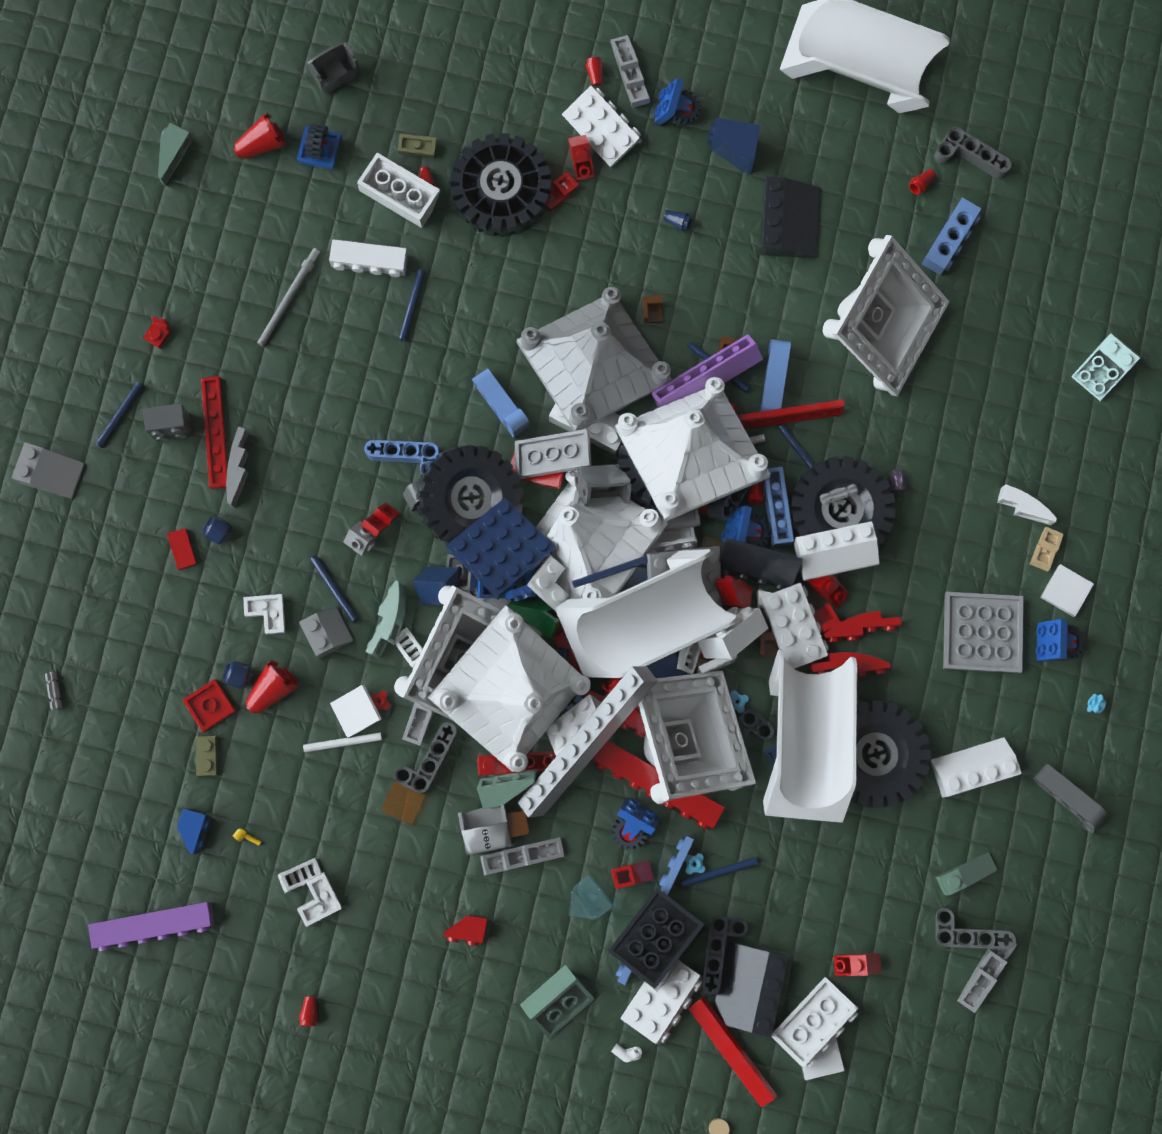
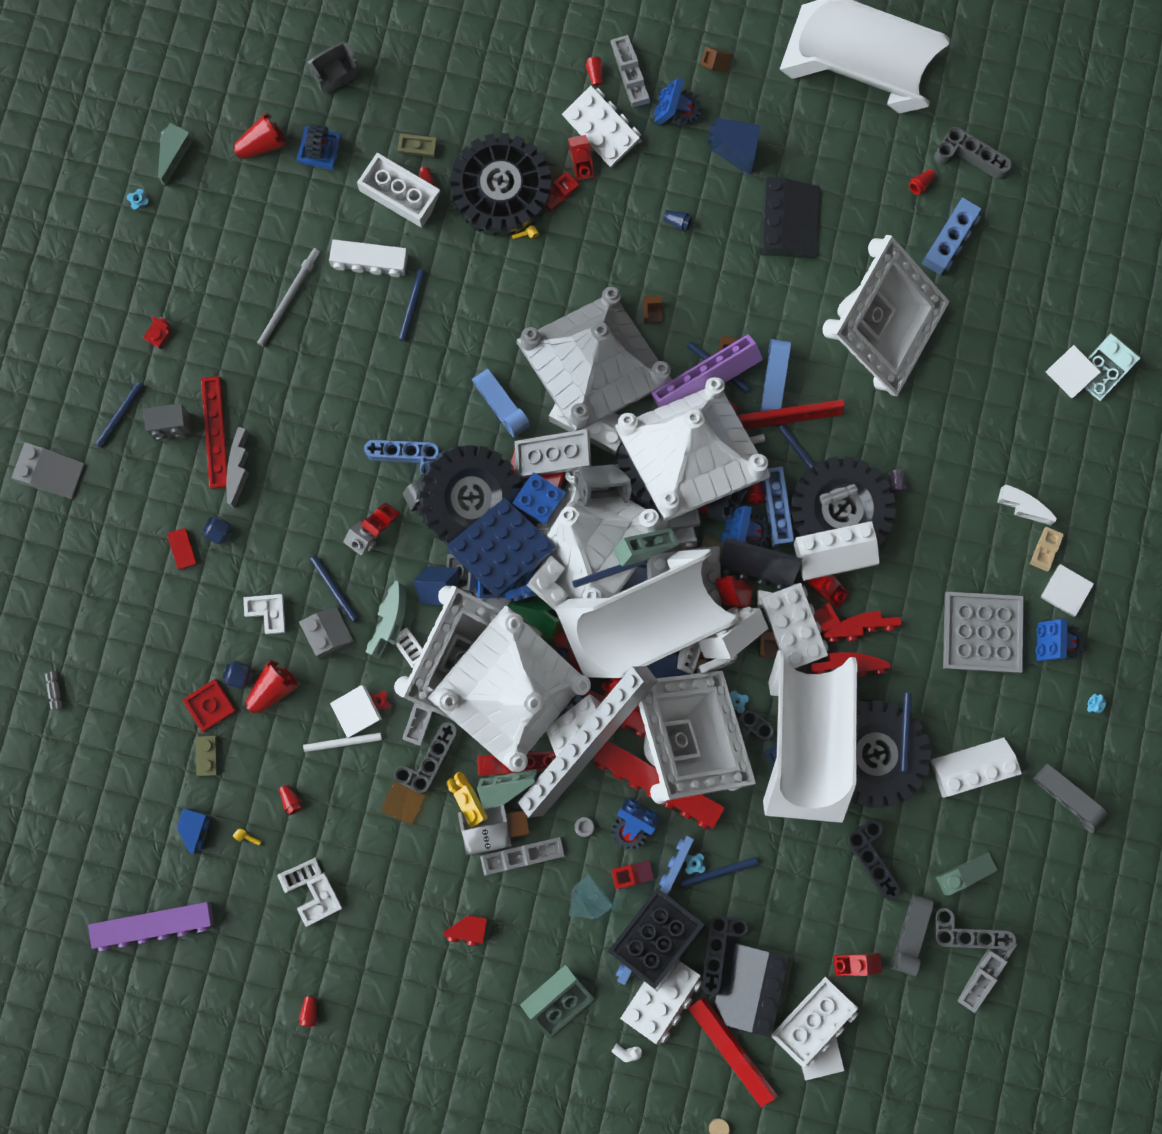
(141, 202): none -> medium azure plate
(290, 800): none -> red cone
(467, 800): none -> yellow hinge
(531, 231): none -> yellow hand
(538, 498): none -> blue plate
(584, 827): none -> light grey tile
(643, 546): none -> sand green slope
(716, 59): none -> reddish brown panel
(876, 862): none -> black beam
(905, 732): none -> dark blue bar
(912, 935): none -> dark grey beam
(1073, 371): none -> white tile

